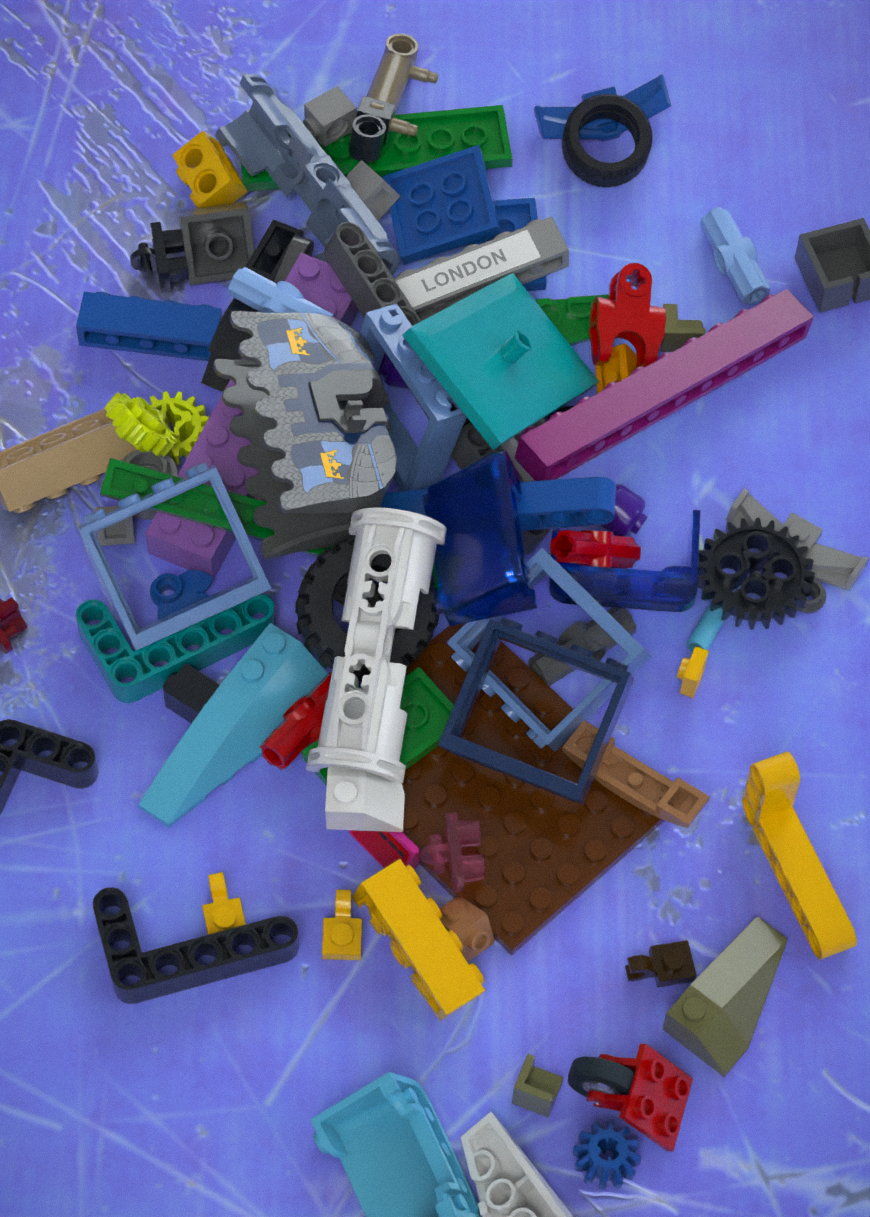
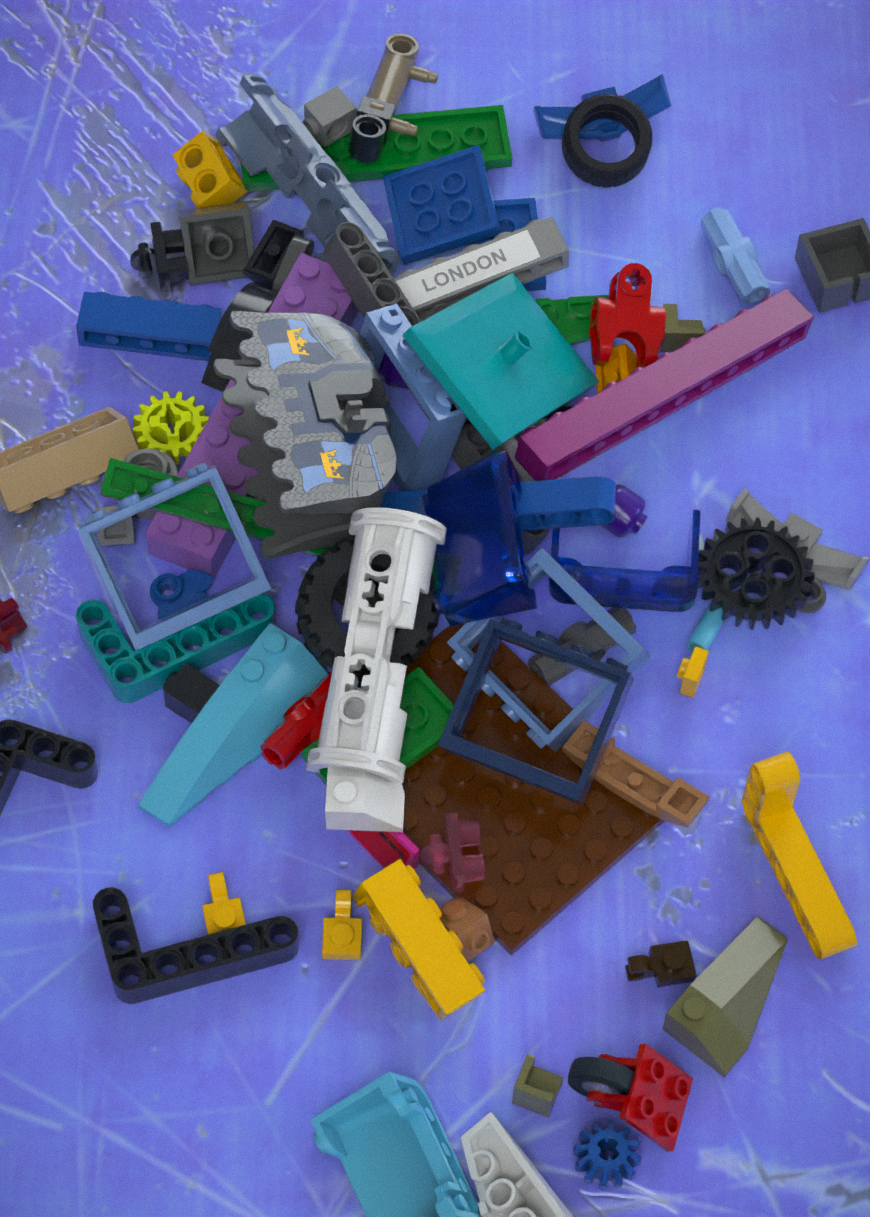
(140, 424): neon yellow gear -> none
(268, 296): light blue piece -> none
(372, 189): light grey brick -> none
(595, 549): red piece -> none

